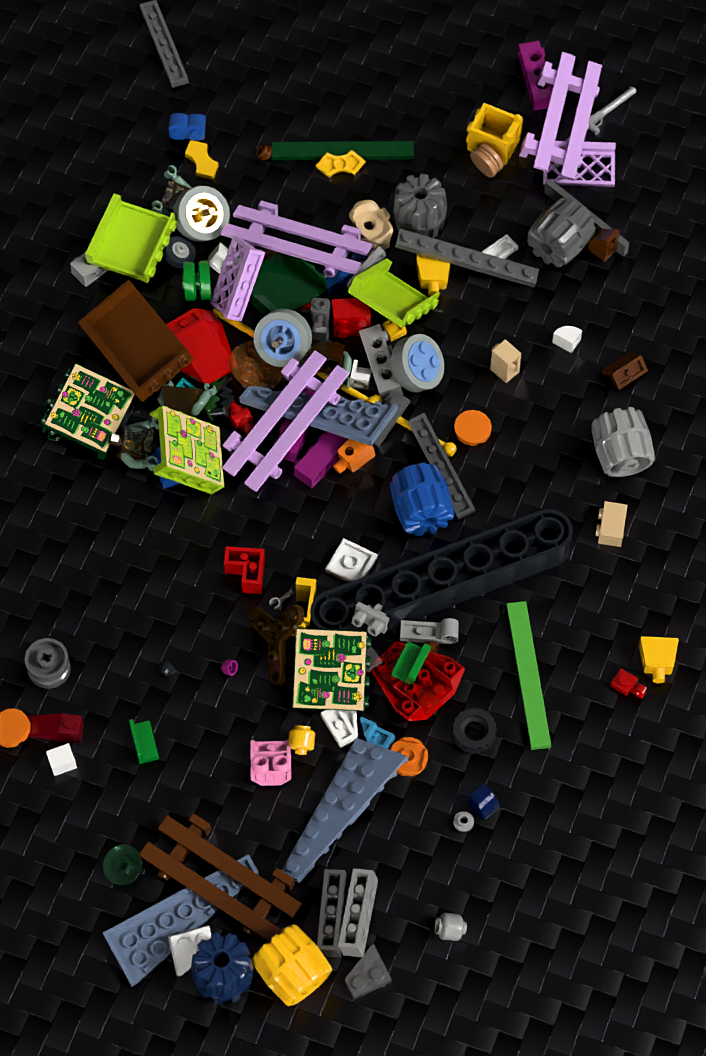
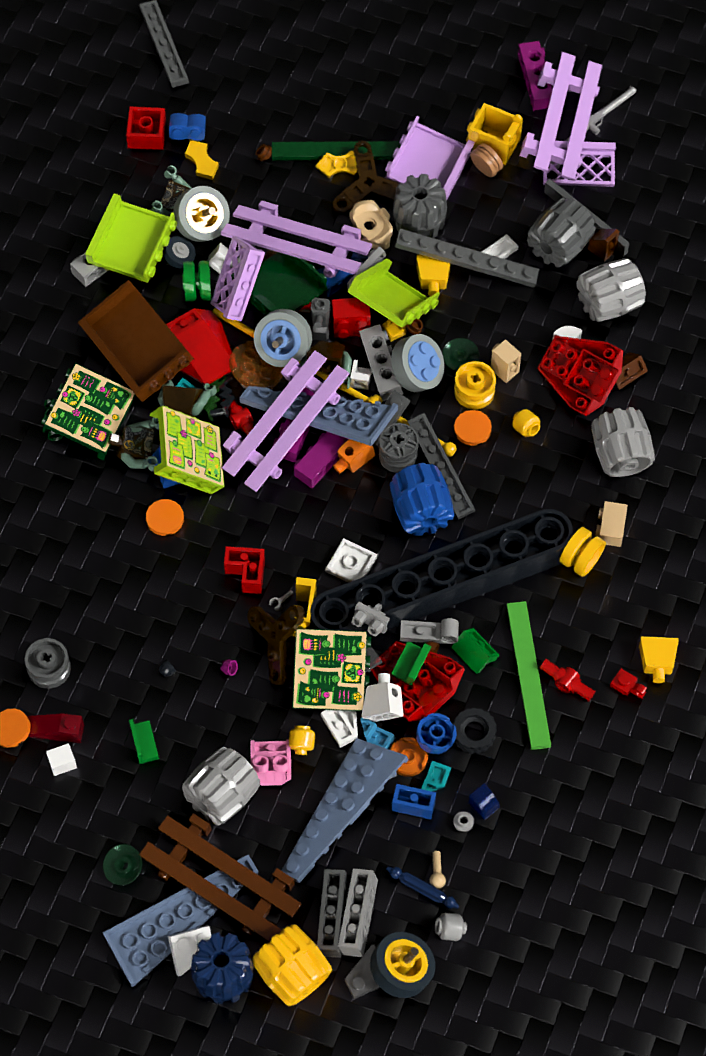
(146, 128): none -> red brick
(164, 517): none -> orange tile
(221, 785): none -> light grey wheel
(366, 171): none -> dark brown piece
(382, 700): none -> white torso
(398, 456): none -> dark grey wheel
(402, 964): none -> wheel
(413, 801): none -> blue brick
(415, 327): none -> reddish brown plate
(422, 887): none -> dark blue wheel
(430, 154): none -> lavender panel
(435, 733): none -> blue cylinder
(436, 777): none -> teal slope
(437, 879): none -> tan bar
(459, 348): none -> clear green dish
(474, 385): none -> yellow wheel
(474, 650): none -> green panel
(526, 423): none -> yellow head
(567, 680): none -> red pin
(582, 371): none -> red wedge
(582, 551): none -> yellow wheel
(611, 290): none -> light grey wheel

